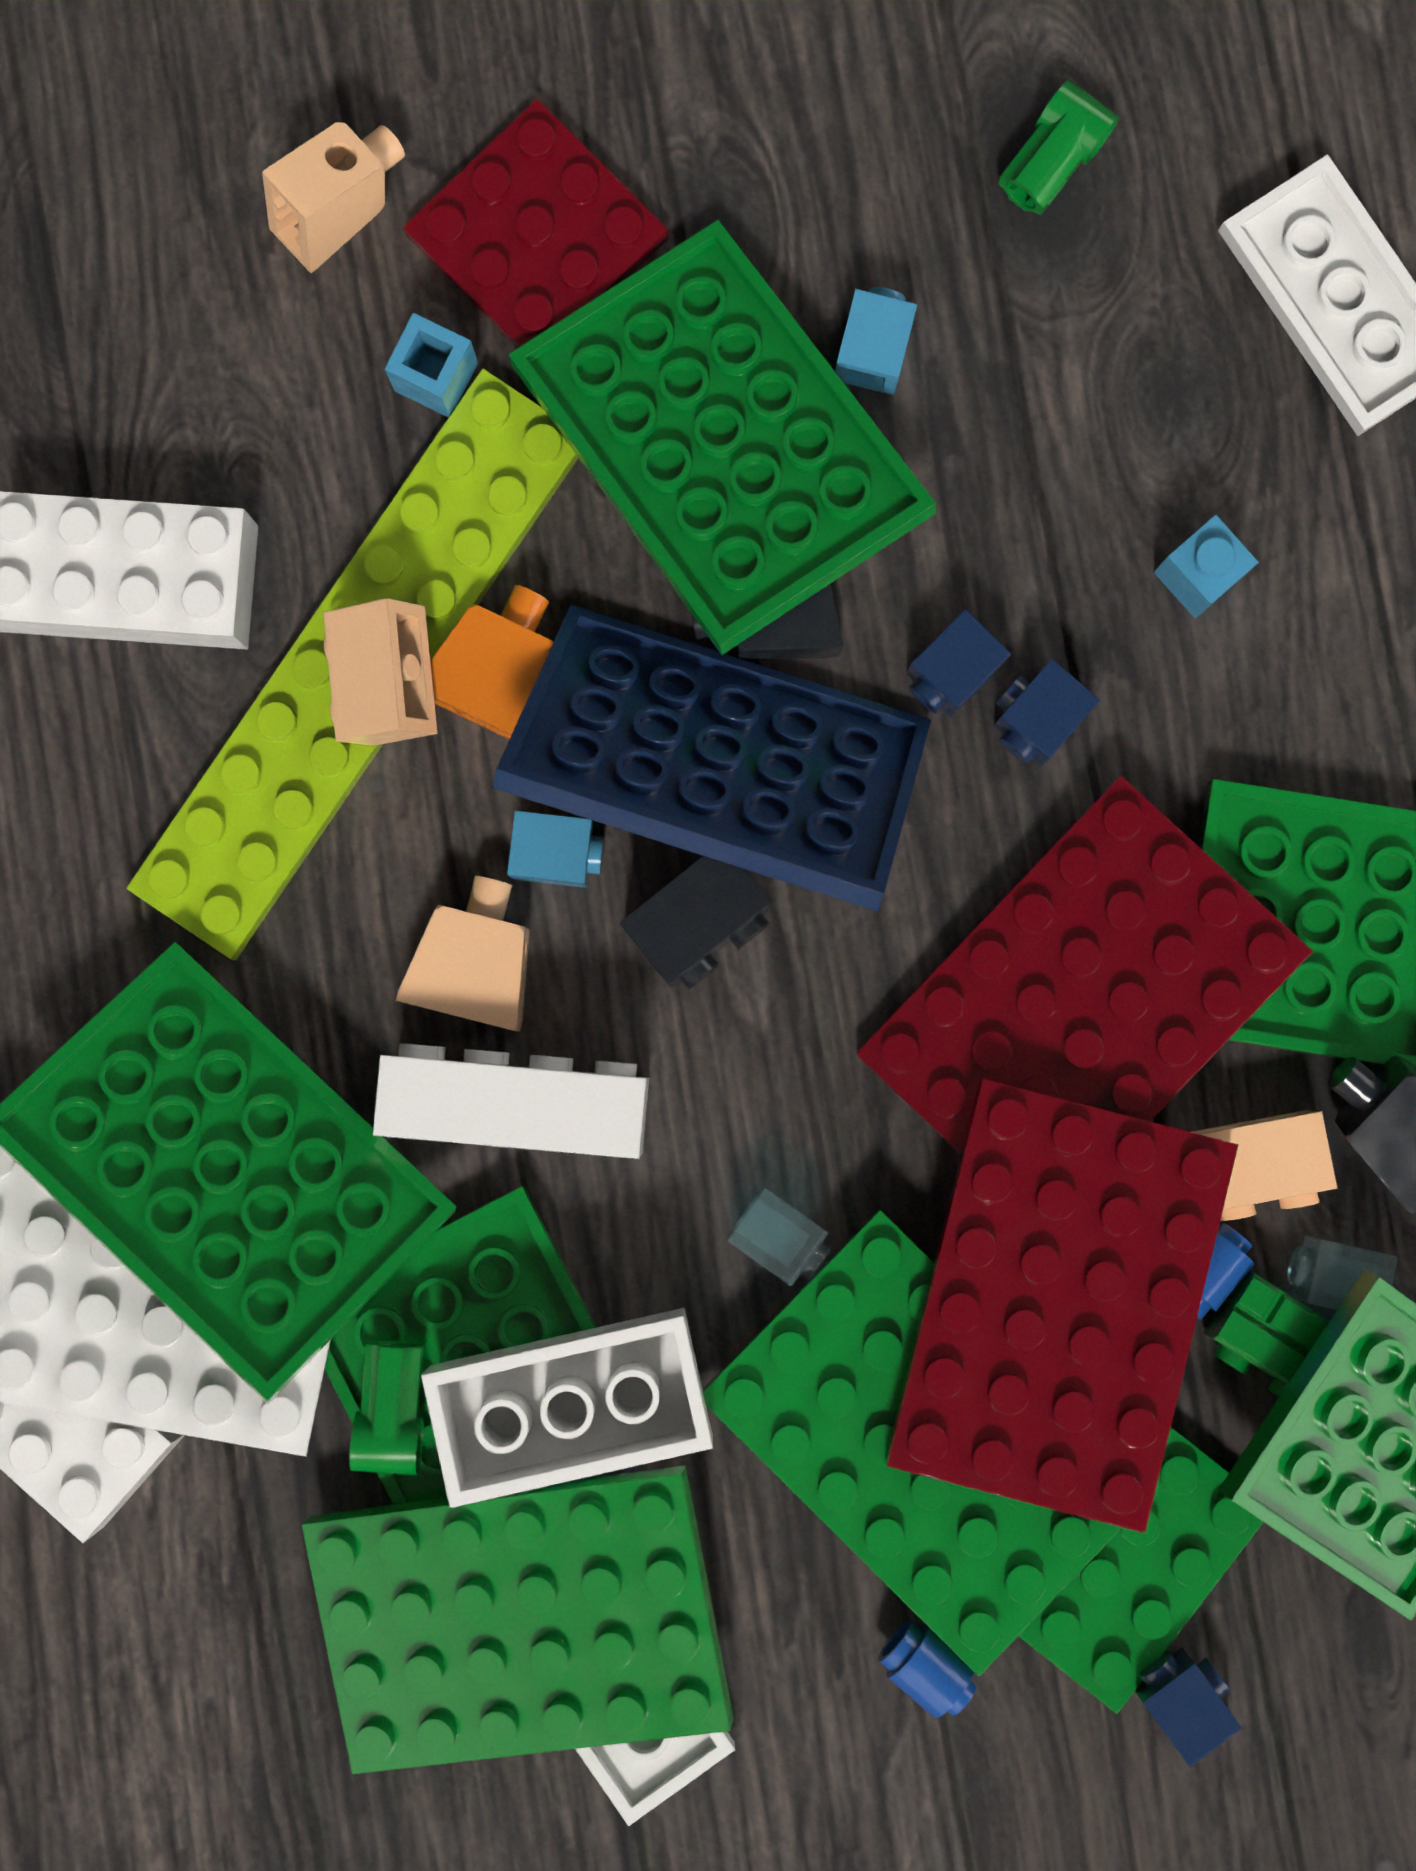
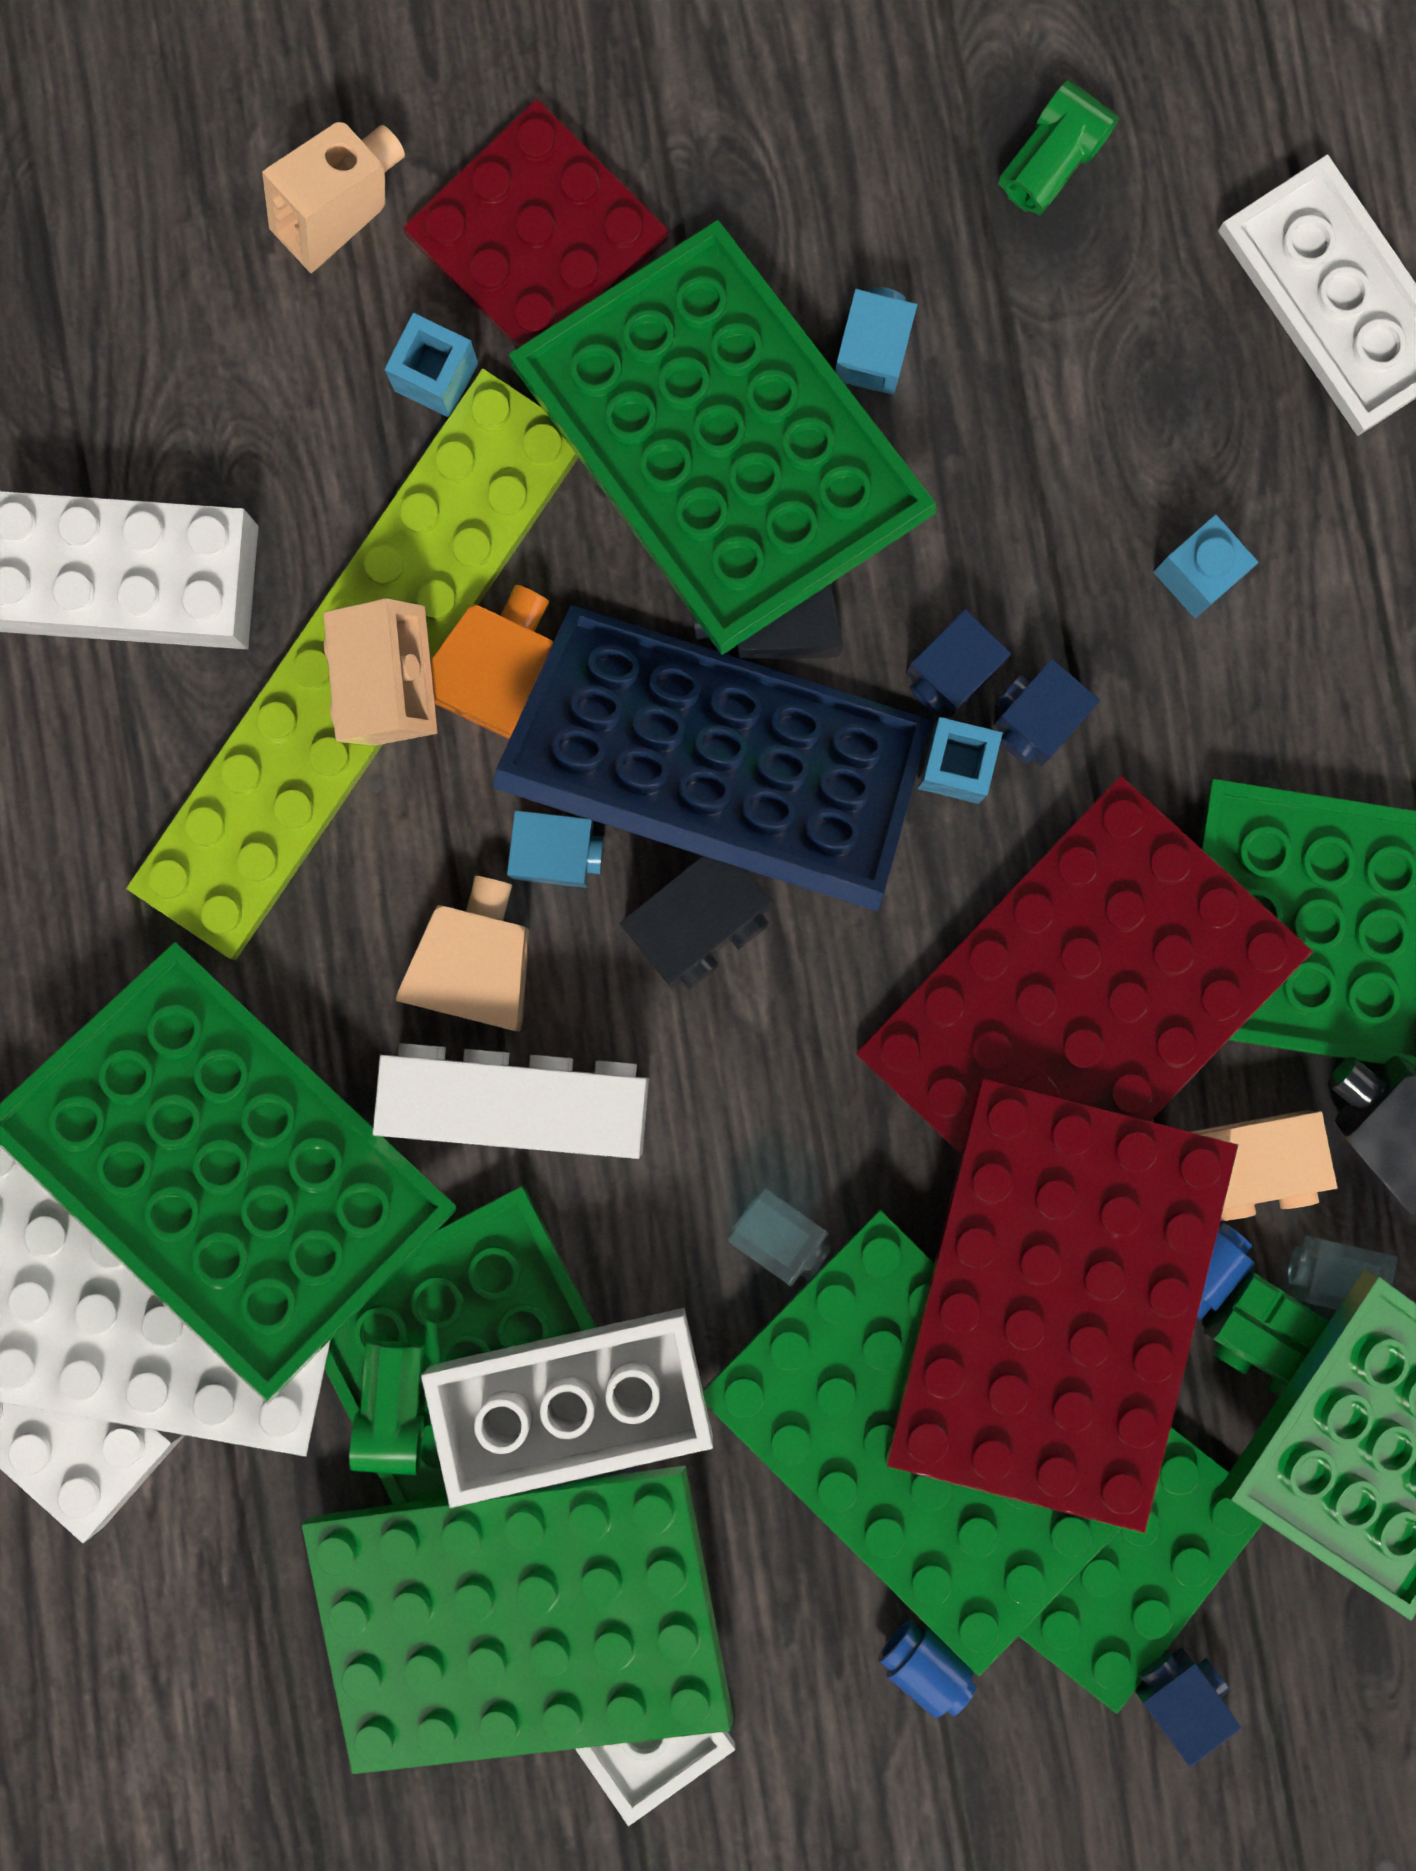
(960, 760): none -> dark azure brick

